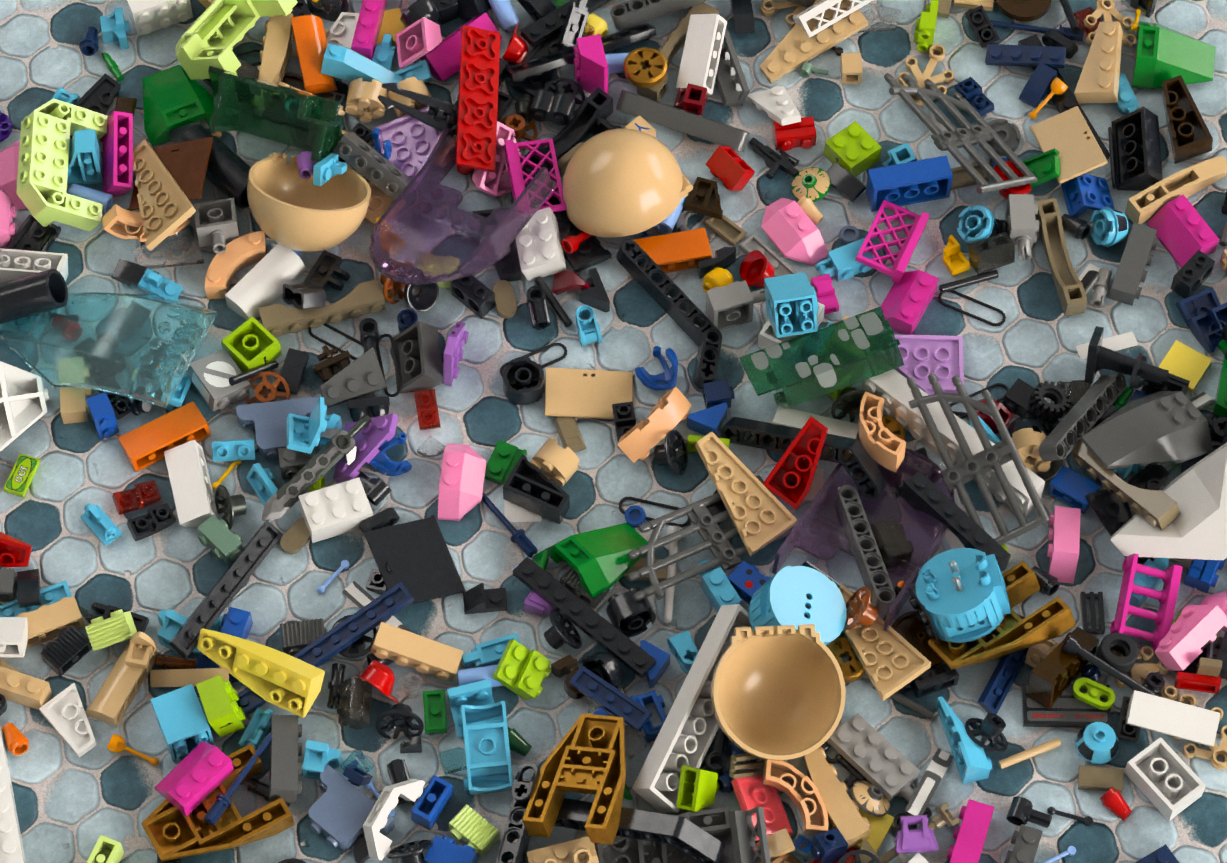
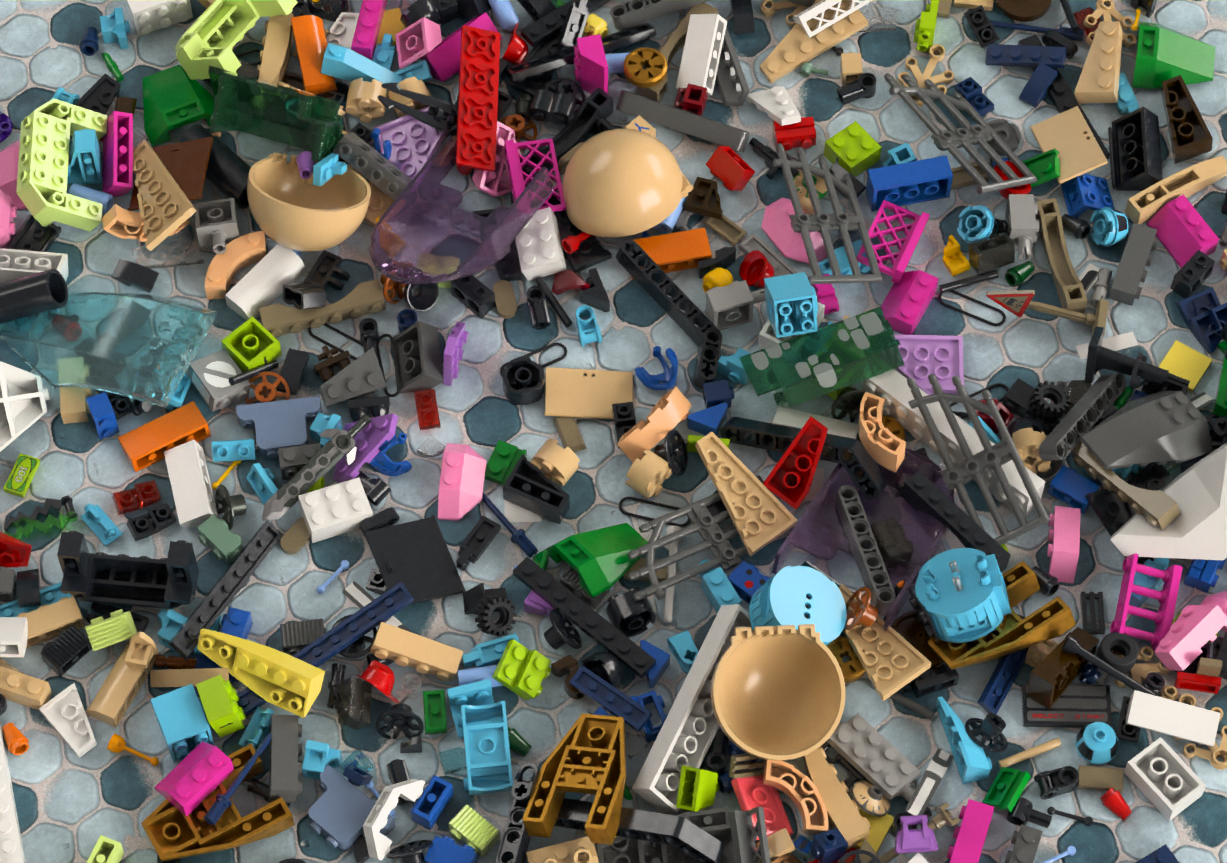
(32, 521): none -> piece
(128, 579): none -> black wedge
(159, 286): medium azure hinge -> none
(305, 432): medium azure bracket -> none
(477, 542): none -> black hinge
(505, 619): none -> black tyre
(635, 516): blue tile -> none
(648, 474): none -> tan brick
(732, 367): none -> medium azure brick
(823, 222): none -> dark grey piece
(857, 90): none -> black piece
(1006, 789): none -> green plate
(1017, 275): none -> dark green cone
(1019, 300): none -> dark tan piece
(1052, 782): none -> black piece
(1057, 87): light orange hinge -> none
(1094, 693): lime plate -> none

